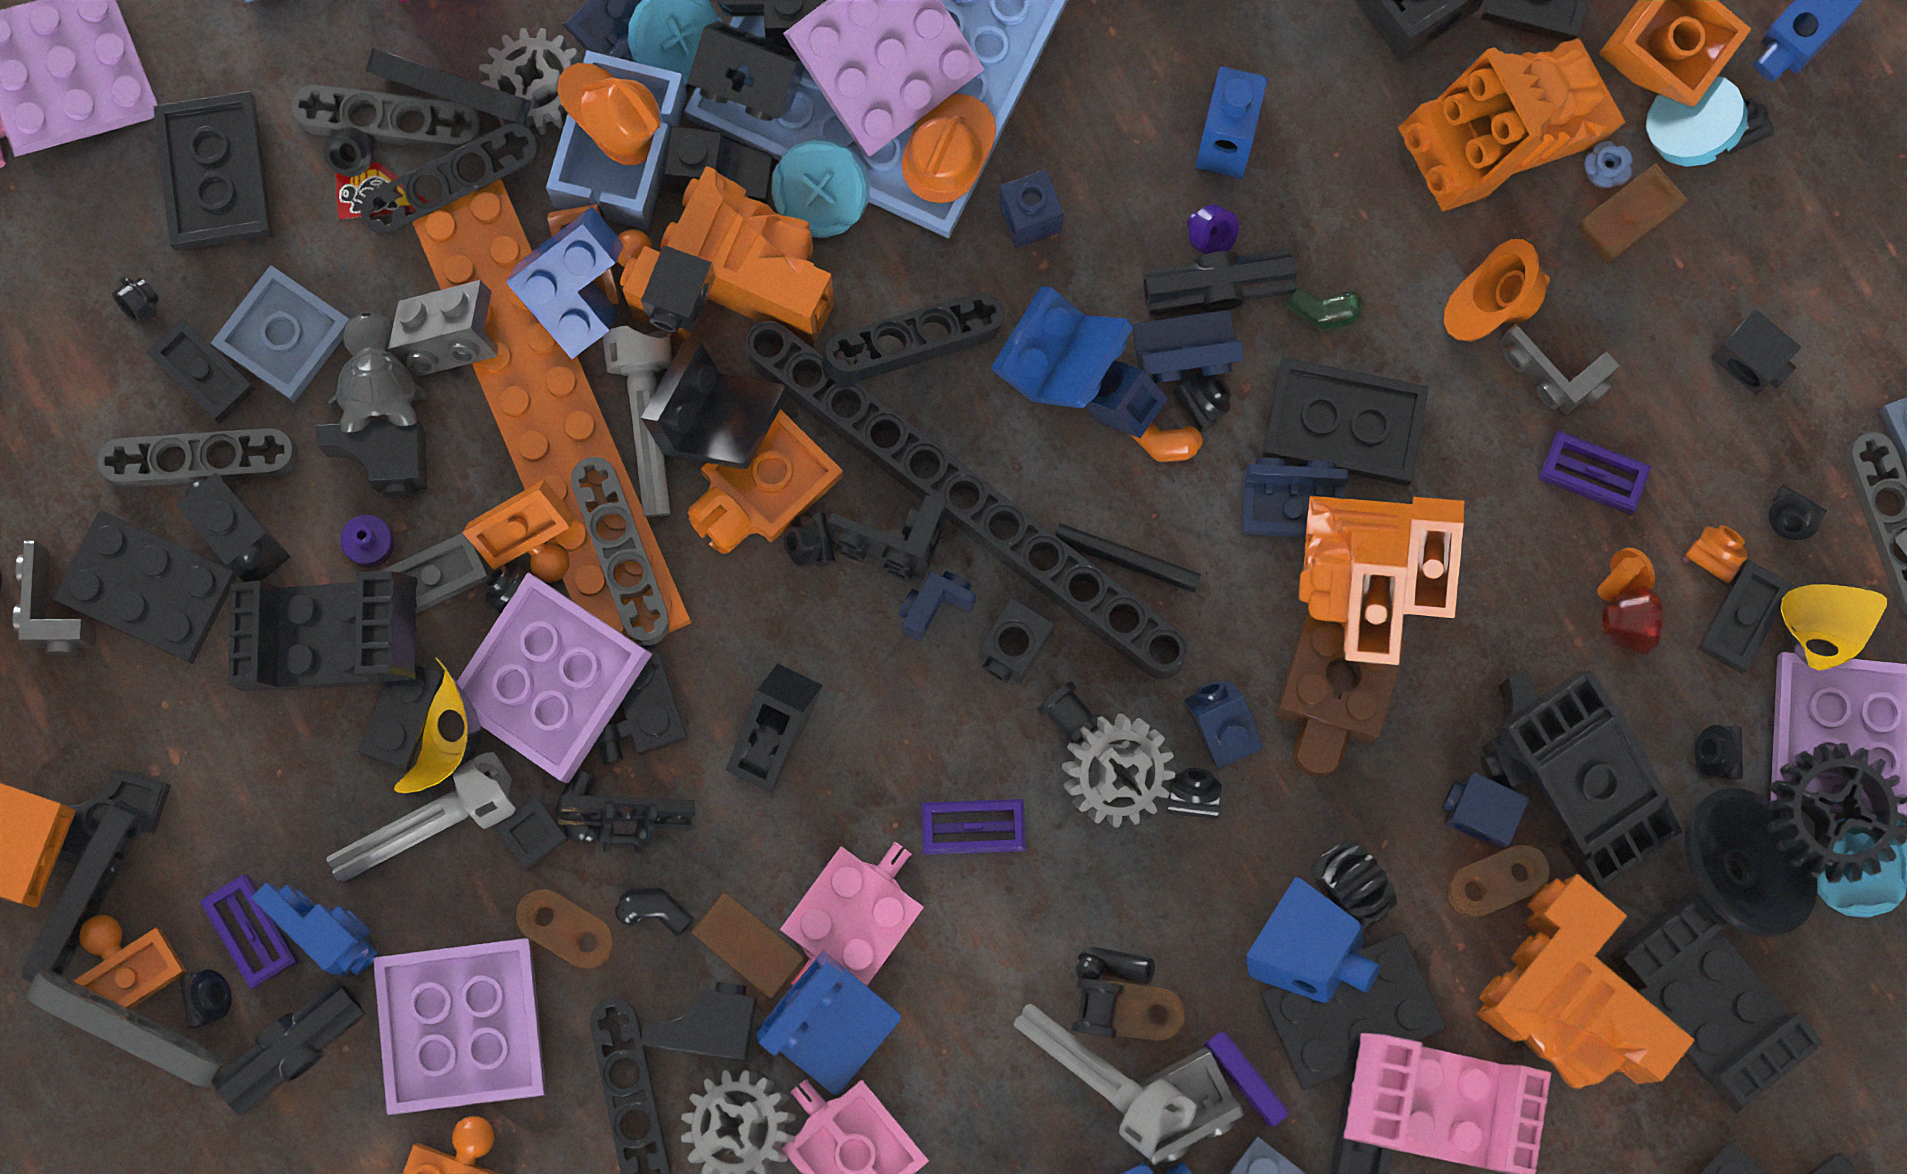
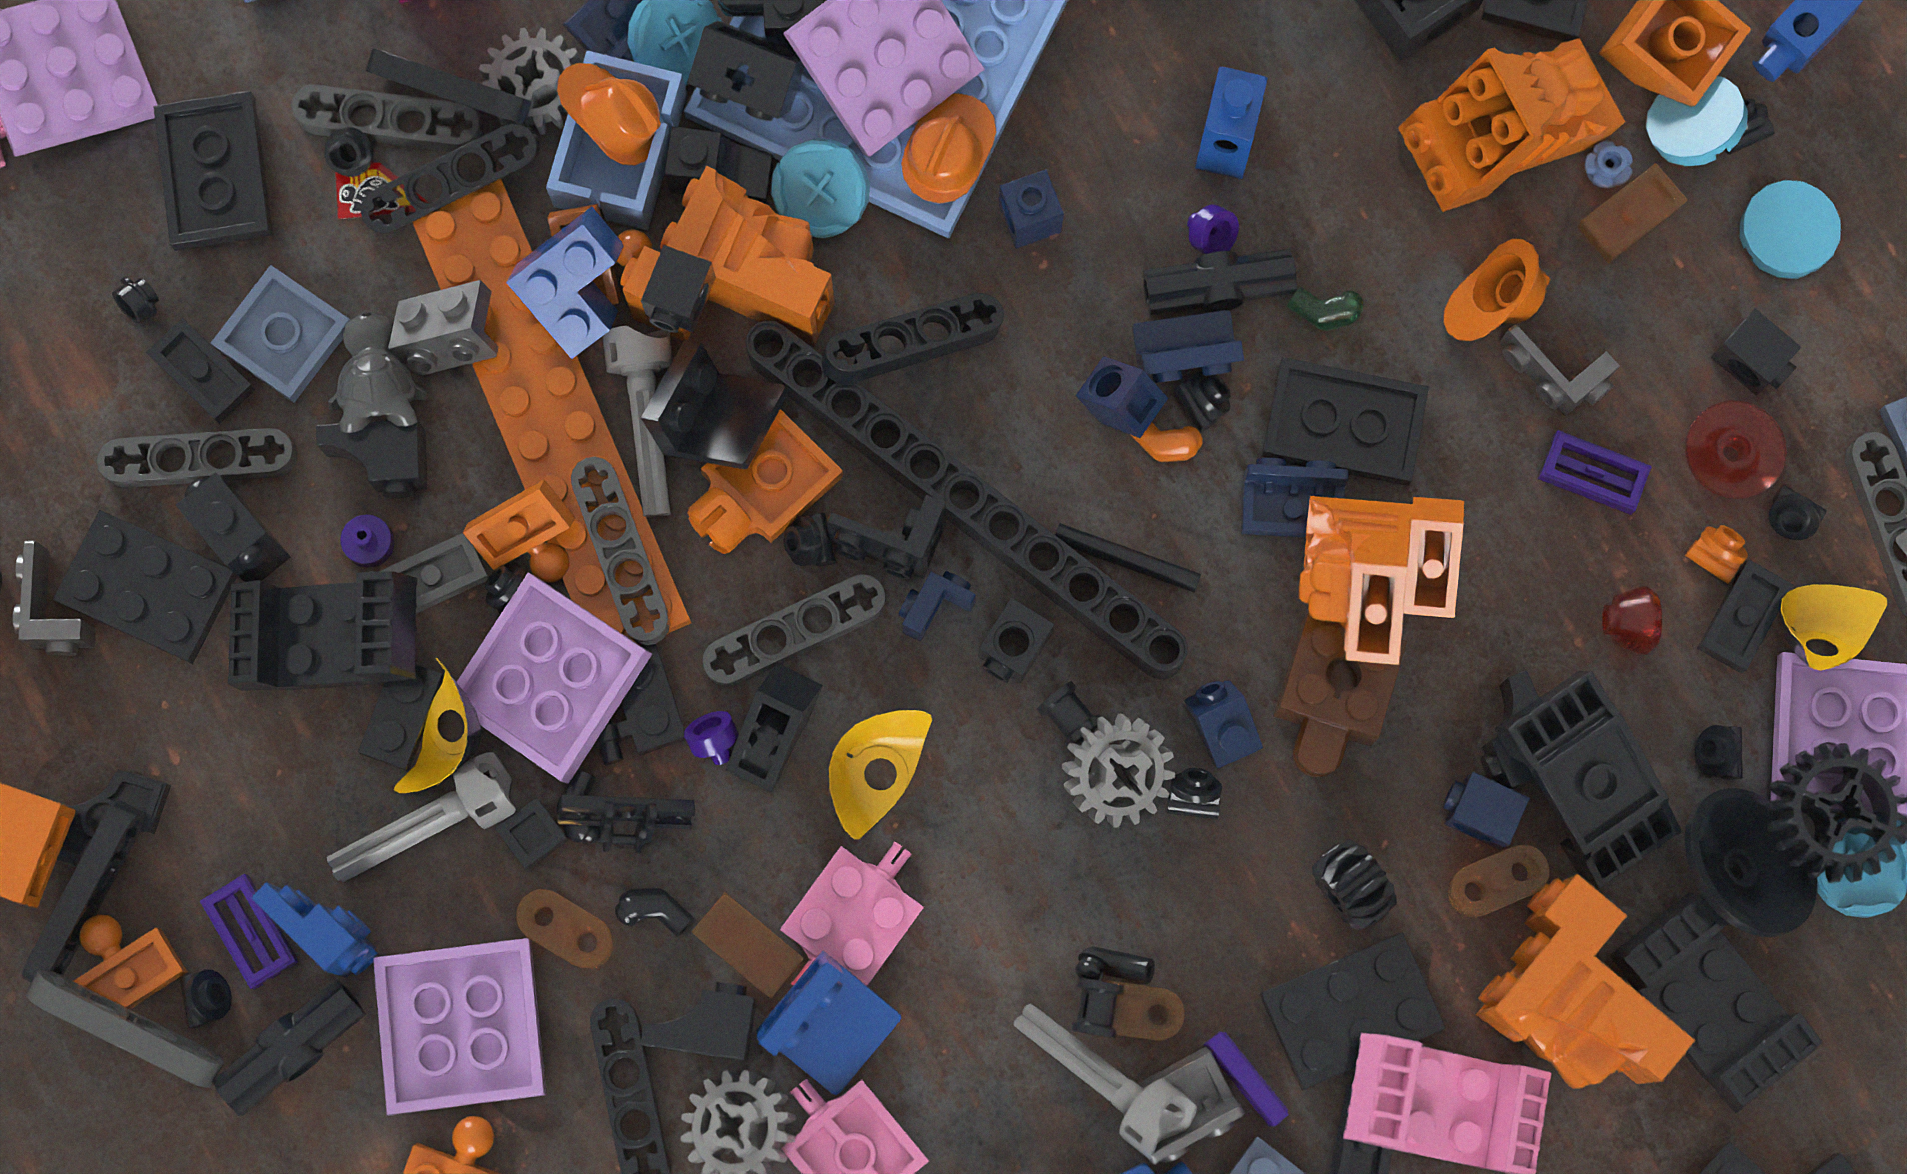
(712, 736): none -> dark purple tile
(791, 624): none -> dark grey beam
(890, 736): none -> yellow piece
(972, 847): dark purple tile -> none
(1060, 352): blue bracket -> none
(1311, 947): blue torso -> none
(1628, 571): orange plate -> none
(1754, 437): none -> clear red dish
(1790, 229): none -> medium azure tile

